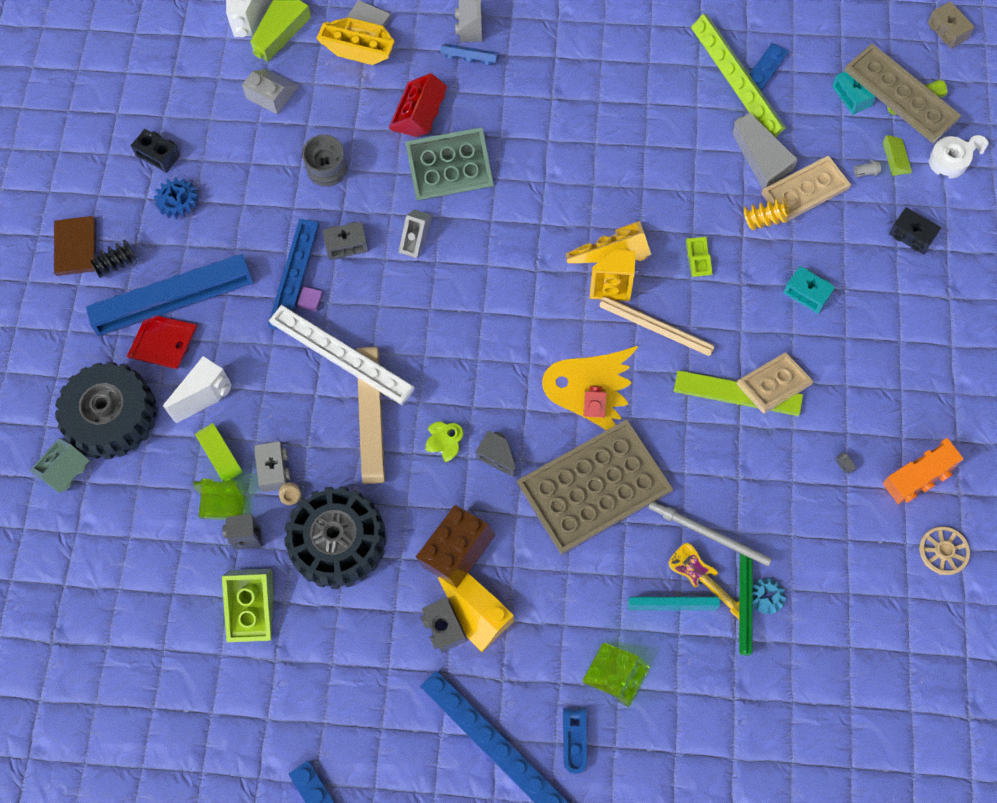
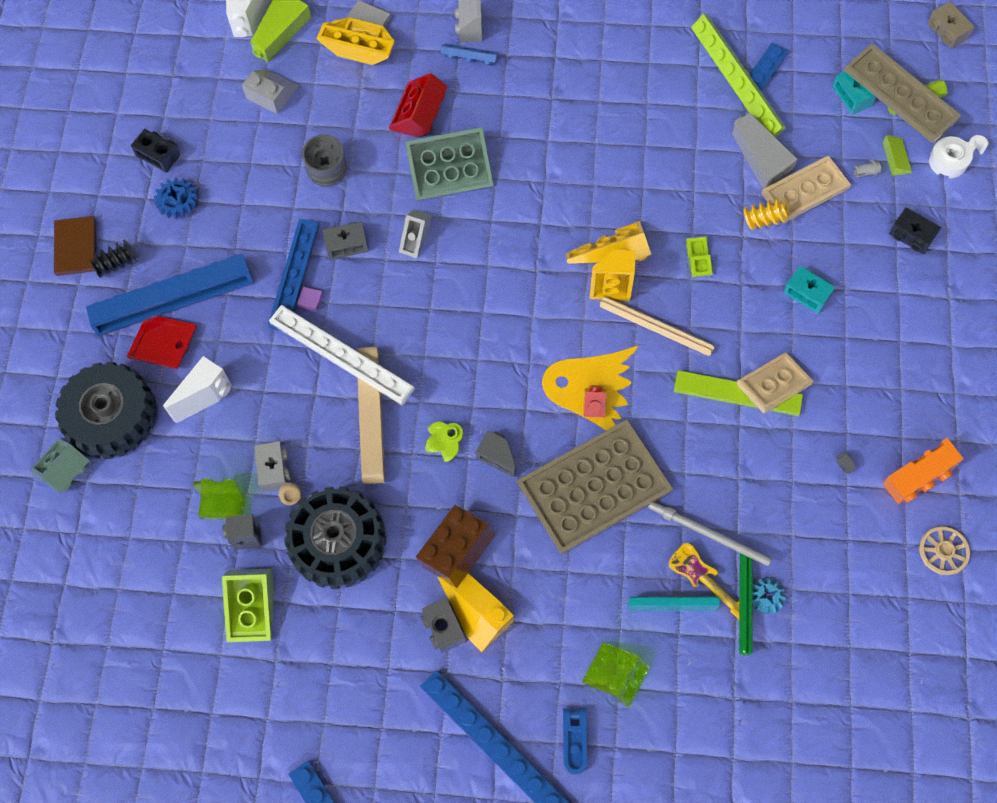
(218, 452): lime beam -> none

